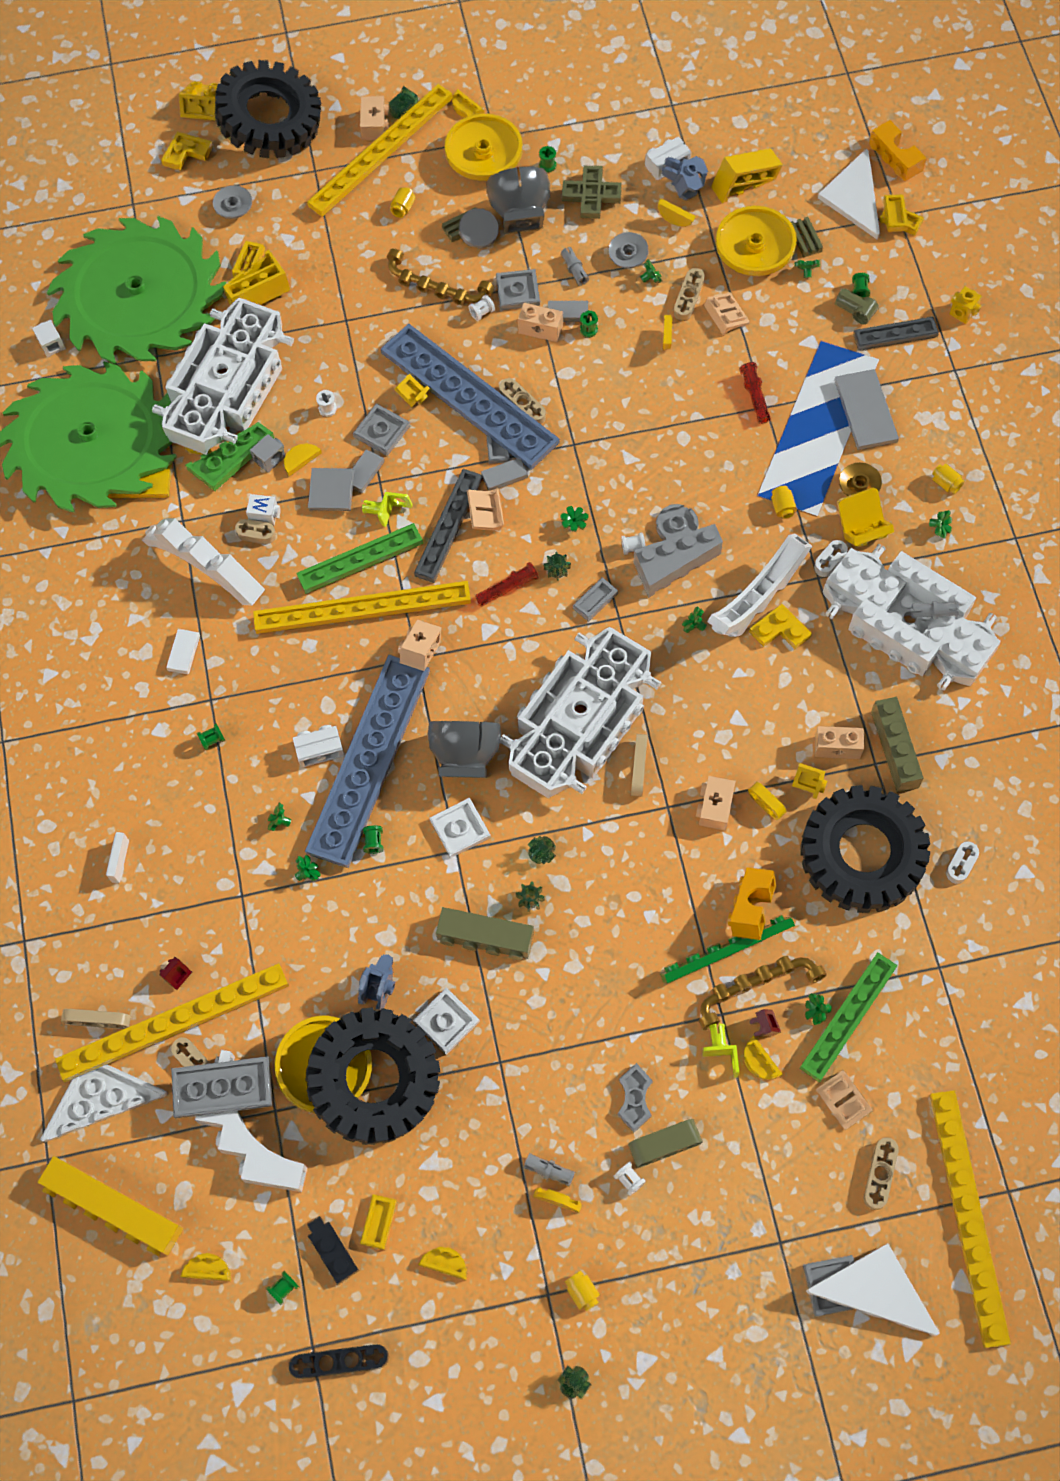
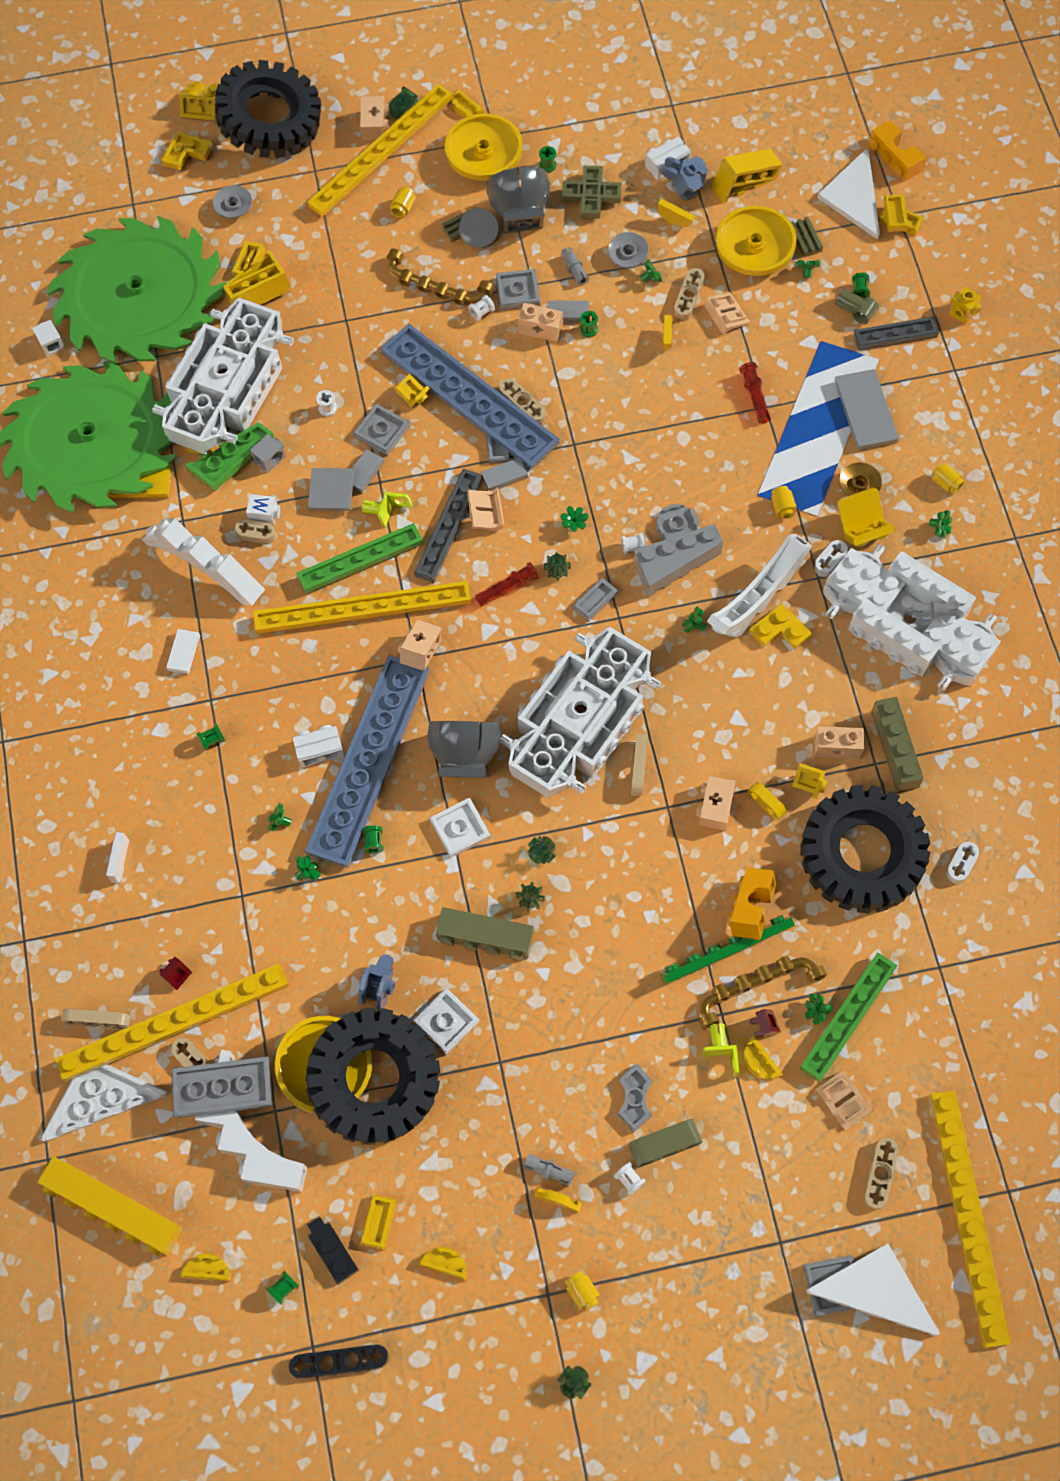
(300, 456): yellow tile -> none

